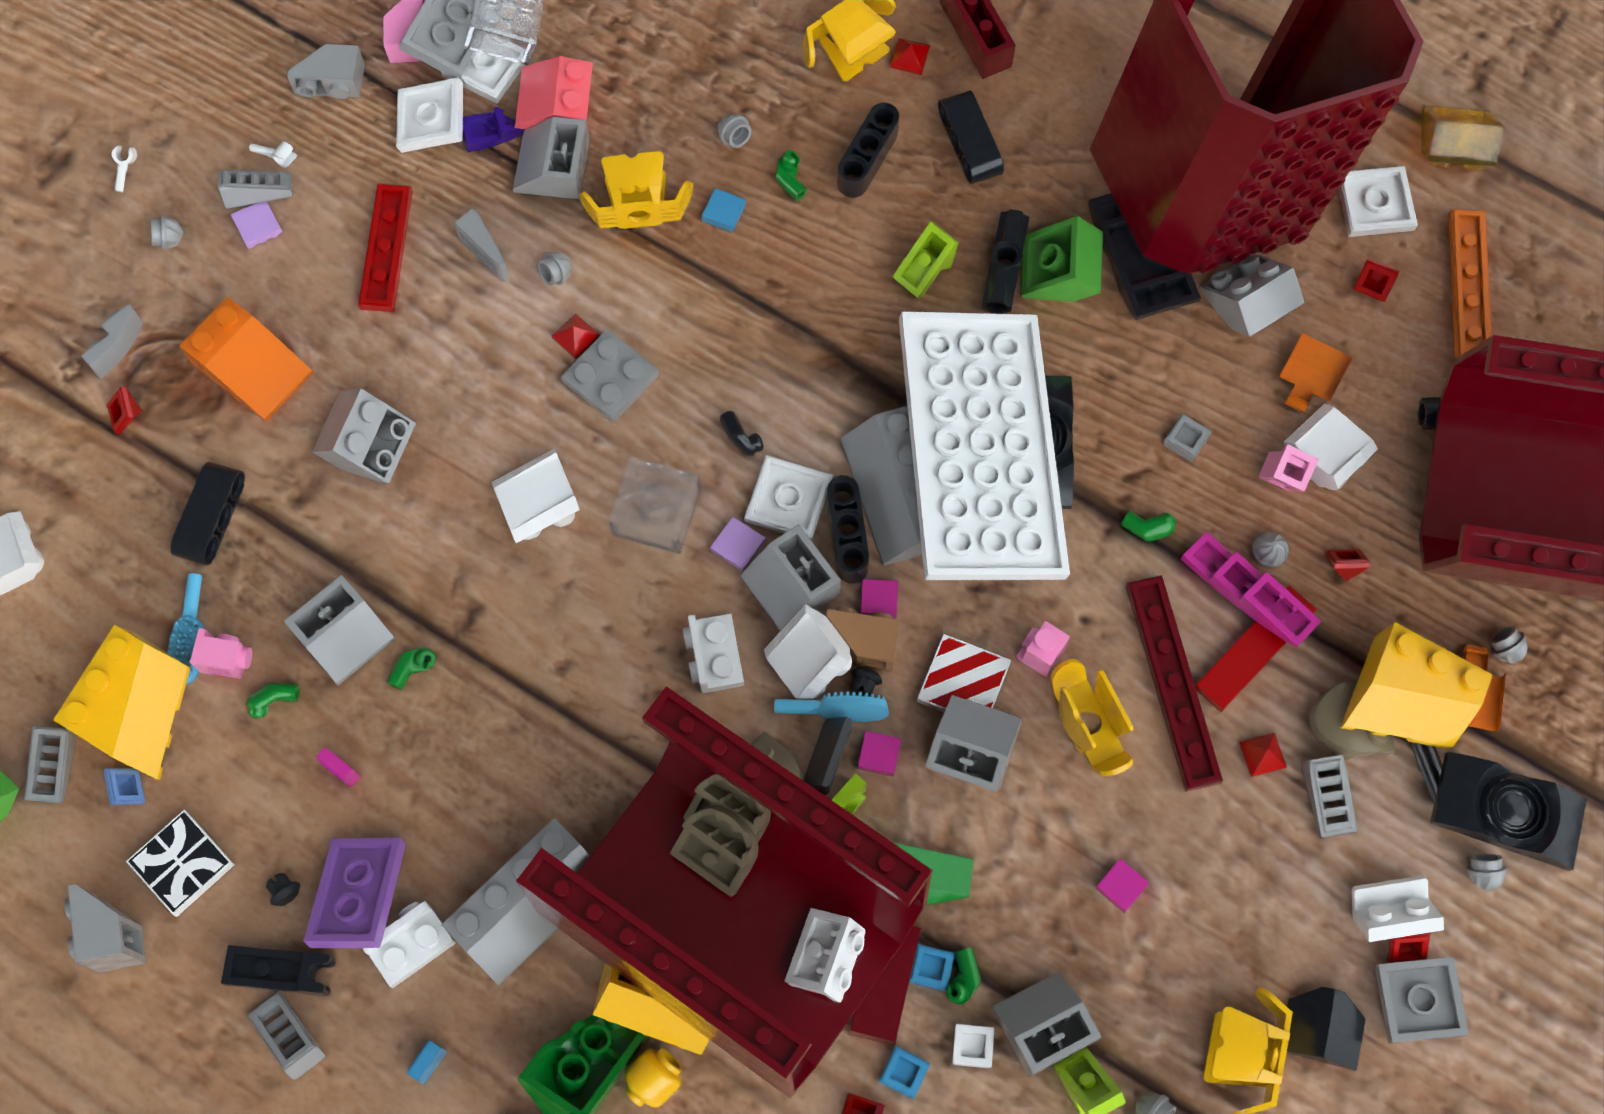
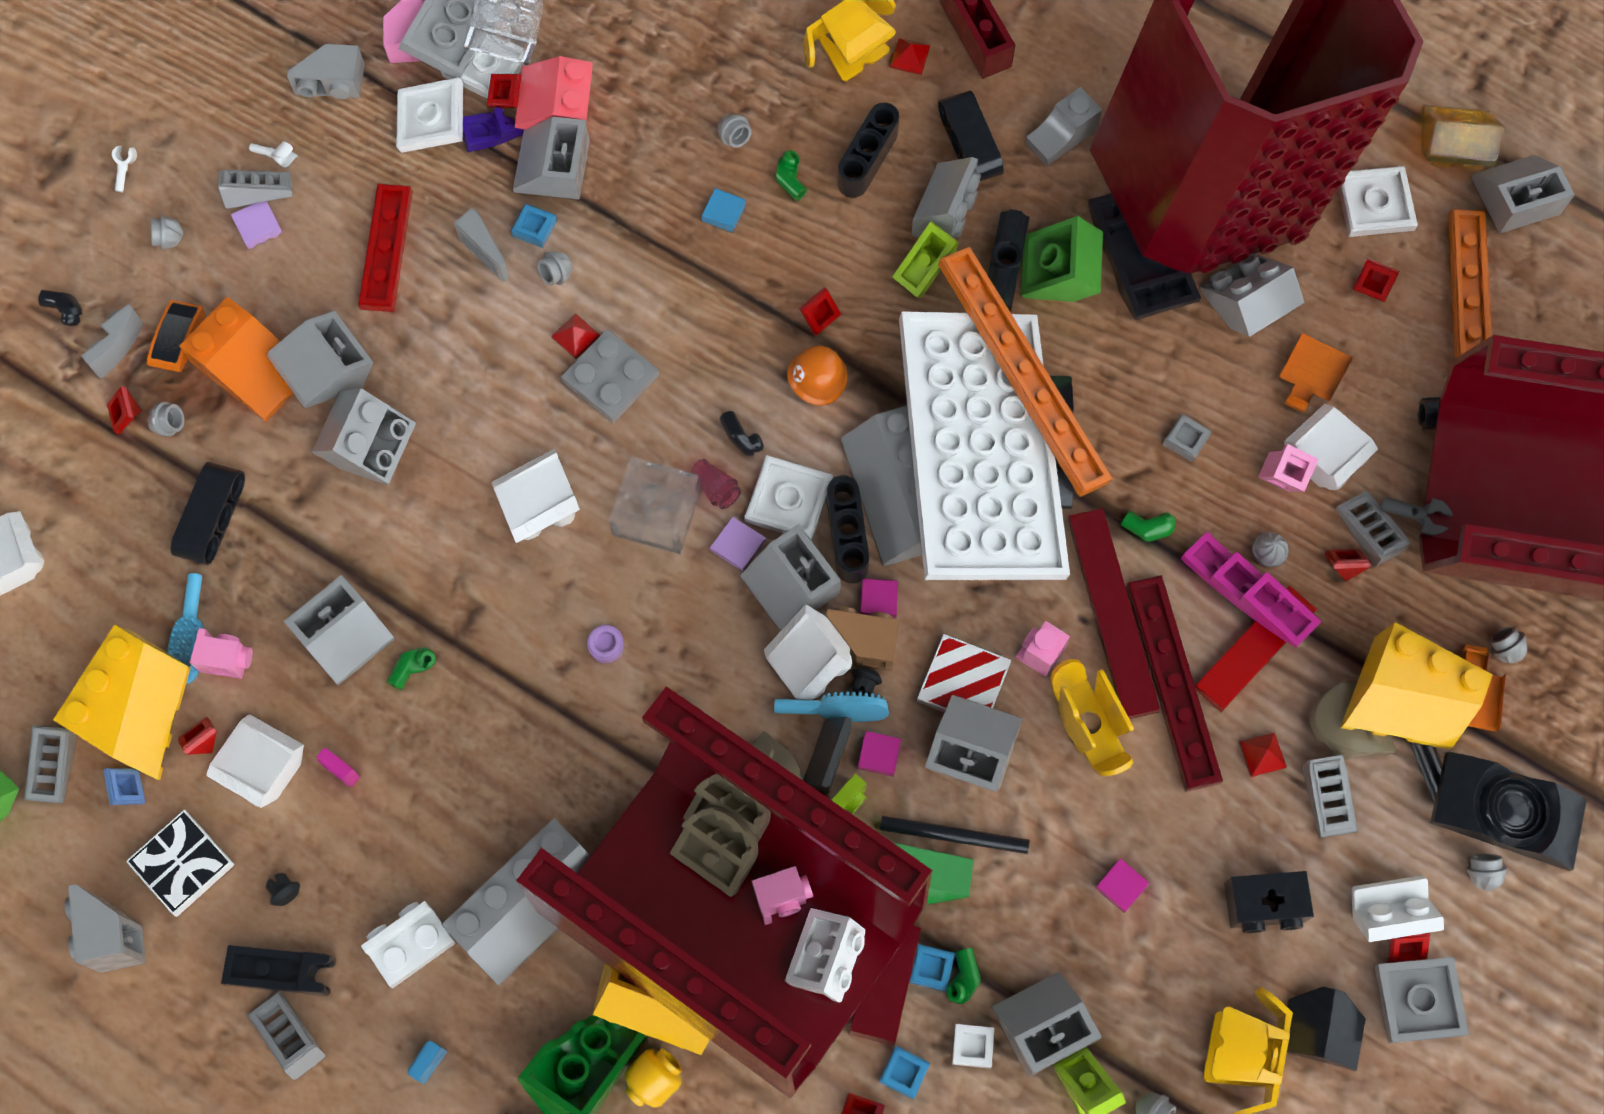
(65, 303): none -> black arm
(165, 419): none -> light grey plate
(174, 327): none -> slope
(199, 738): none -> red slope
(256, 761): none -> white slope
(267, 694): green arm -> none
(321, 360): none -> light grey slope
(355, 893): medium lavender plate -> none
(504, 90): none -> red slope
(534, 225): none -> dark azure tile
(605, 644): none -> lavender tile
(636, 193): yellow piece -> none
(715, 653): white bracket -> none
(717, 485): none -> clear pink cone
(781, 893): none -> bright pink brick
(817, 375): none -> orange helmet
(820, 311): none -> red slope
(948, 197): none -> light grey slope
(954, 834): none -> black bar
(1025, 371): none -> orange tile
(1066, 126): none -> light grey arch
(1113, 613): none -> dark red tile
(1287, 889): none -> black brick
(1369, 544): none -> light grey slope
(1419, 513): none -> dark grey bar
(1523, 192): none -> light grey slope

